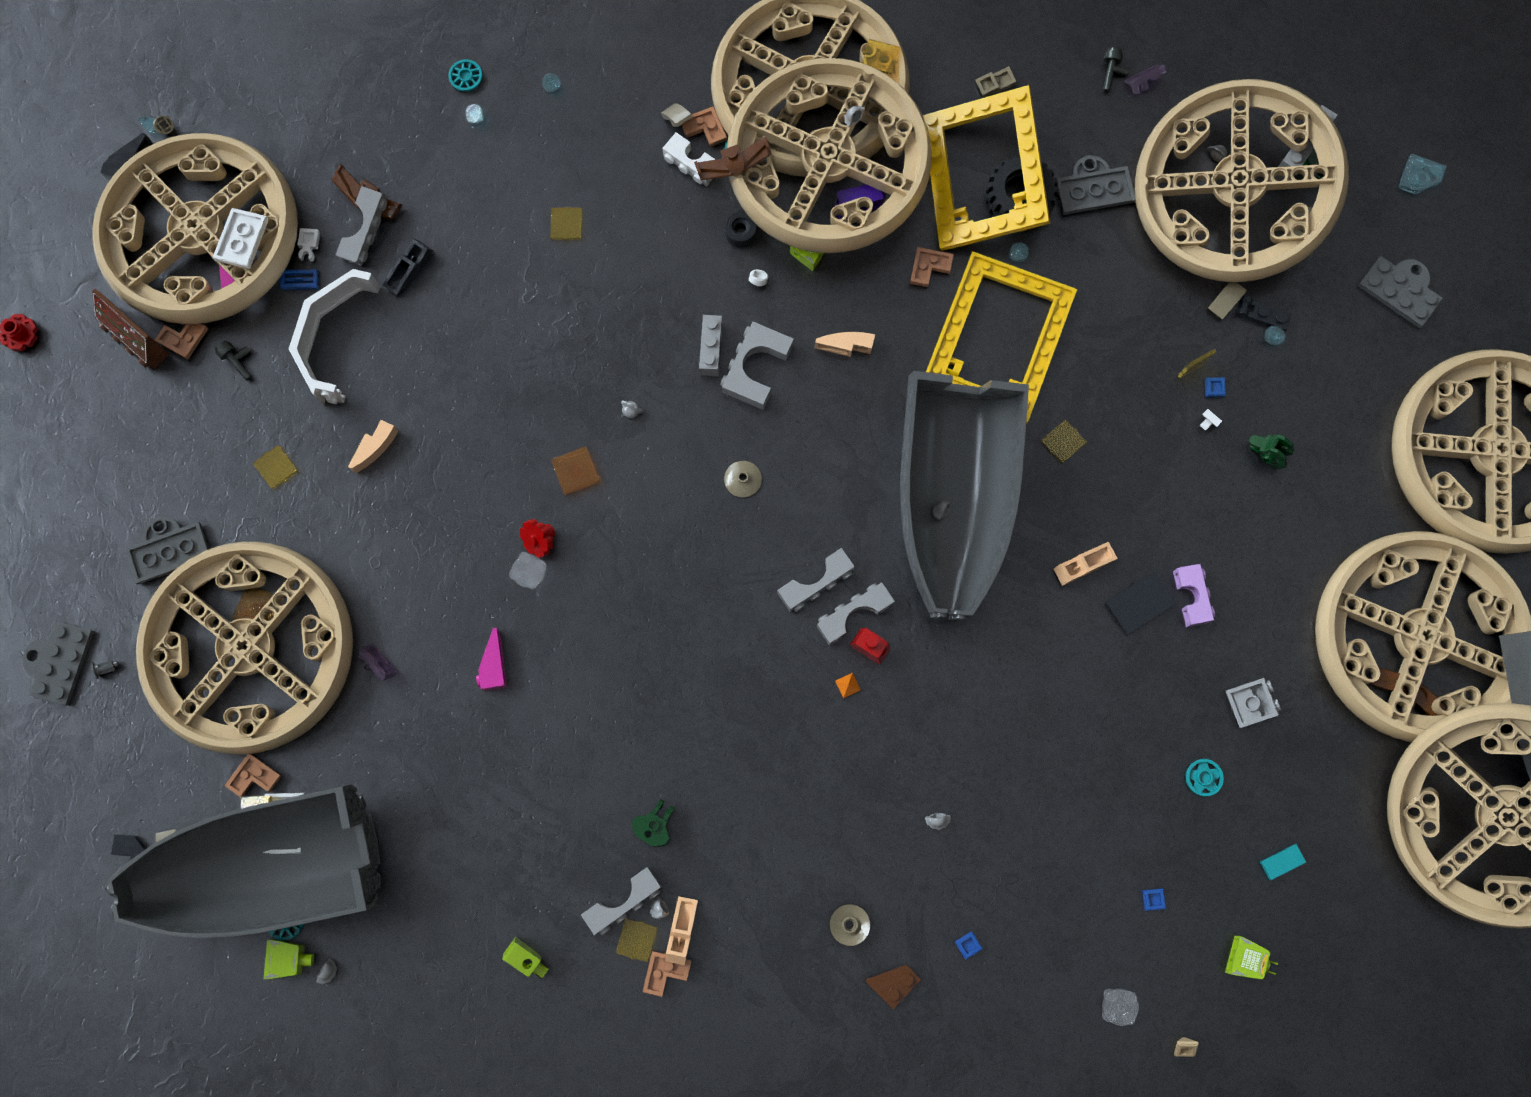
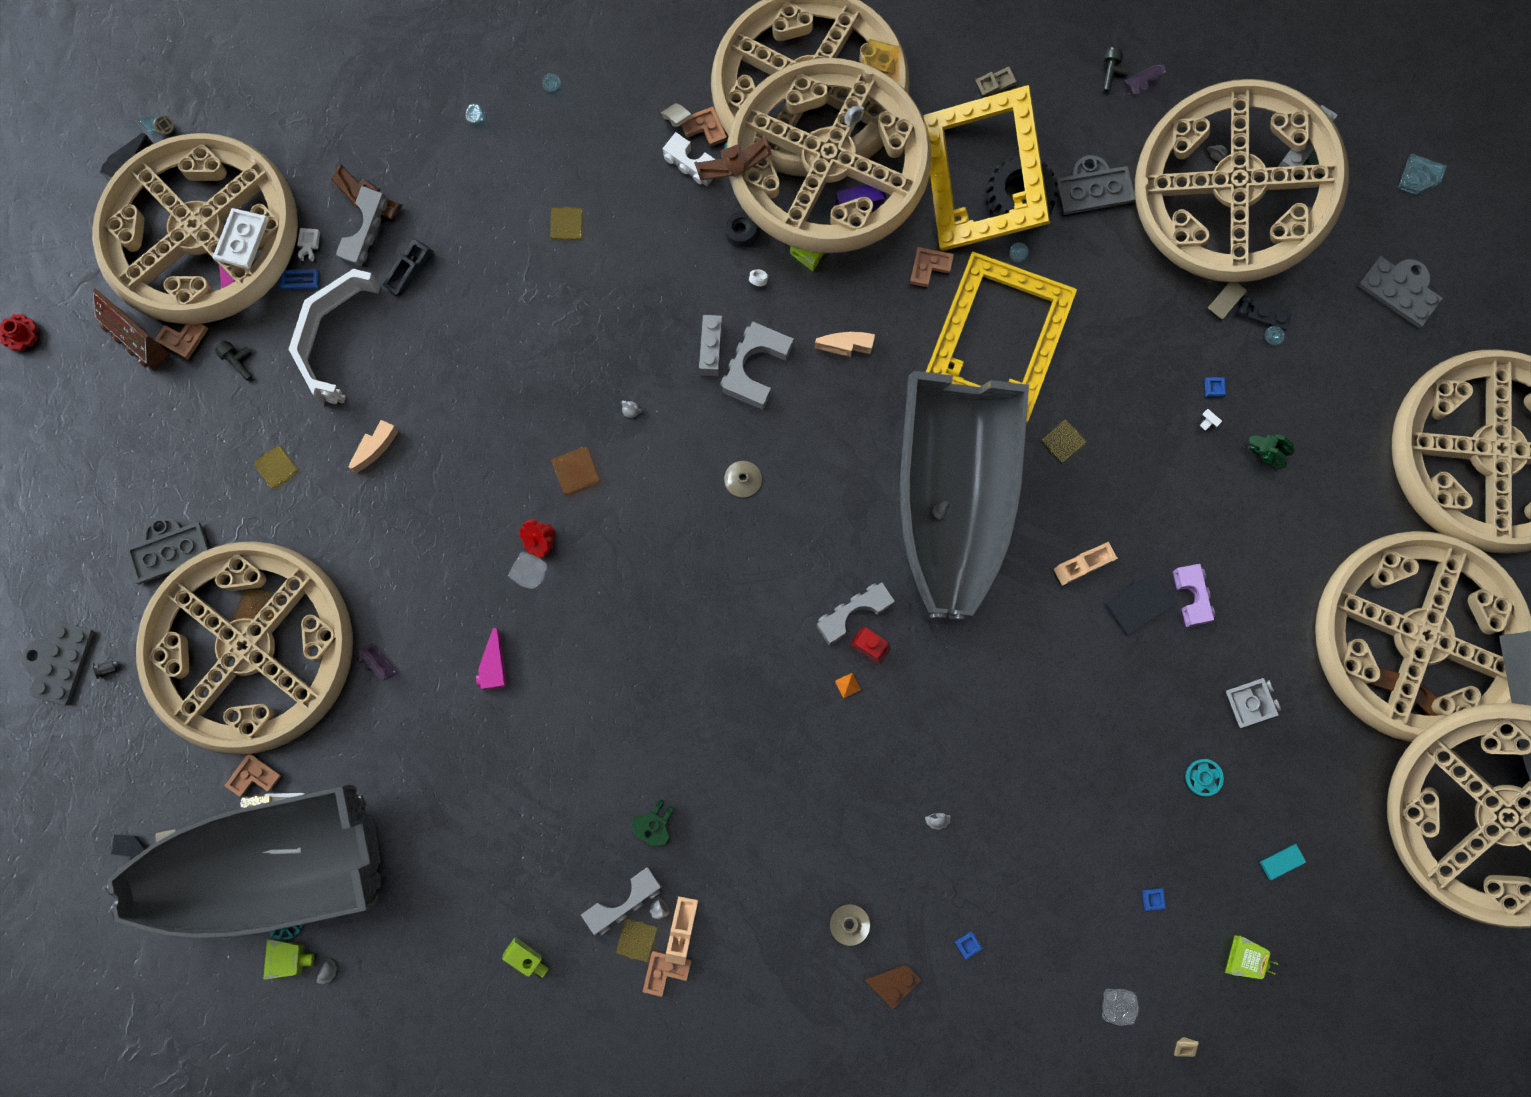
(465, 75): teal wheel -> none
(796, 594): light grey arch -> none
(1197, 363): clear yellow piece -> none

